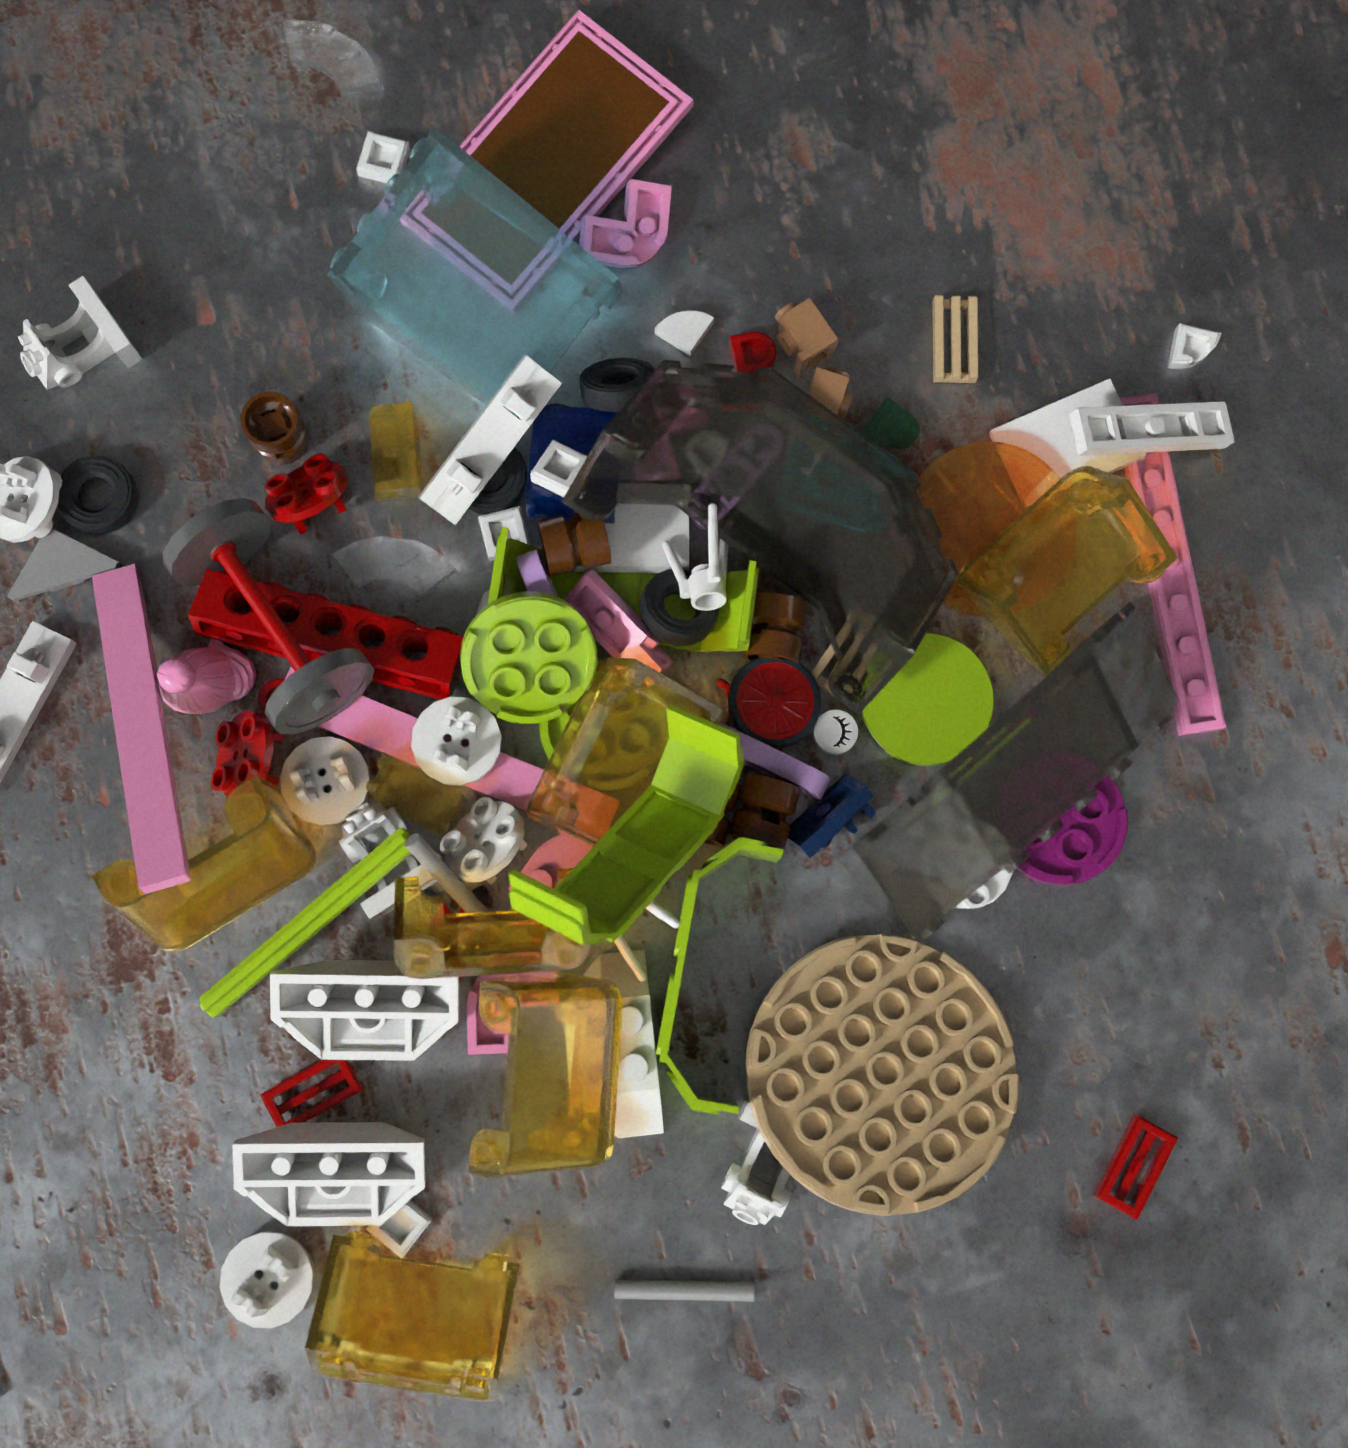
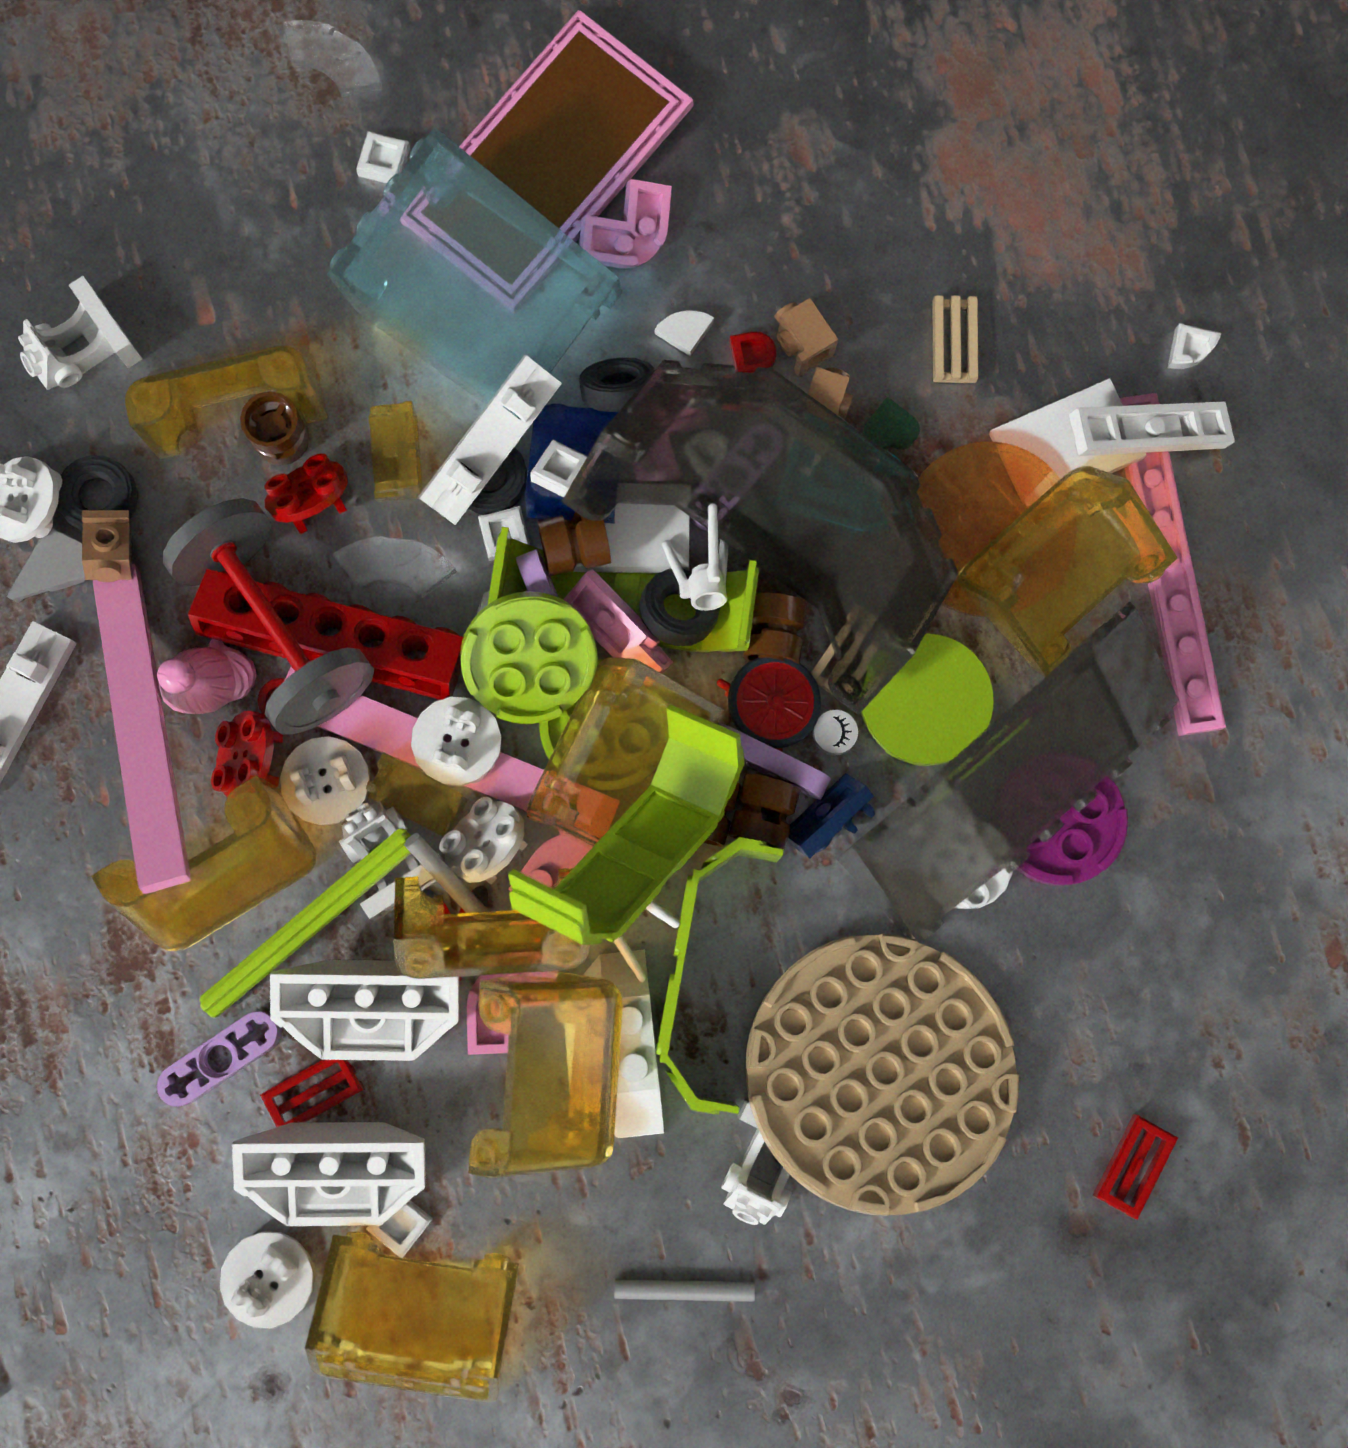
(106, 545): none -> medium nougat brick
(164, 399): none -> clear yellow windscreen
(197, 1087): none -> lavender beam

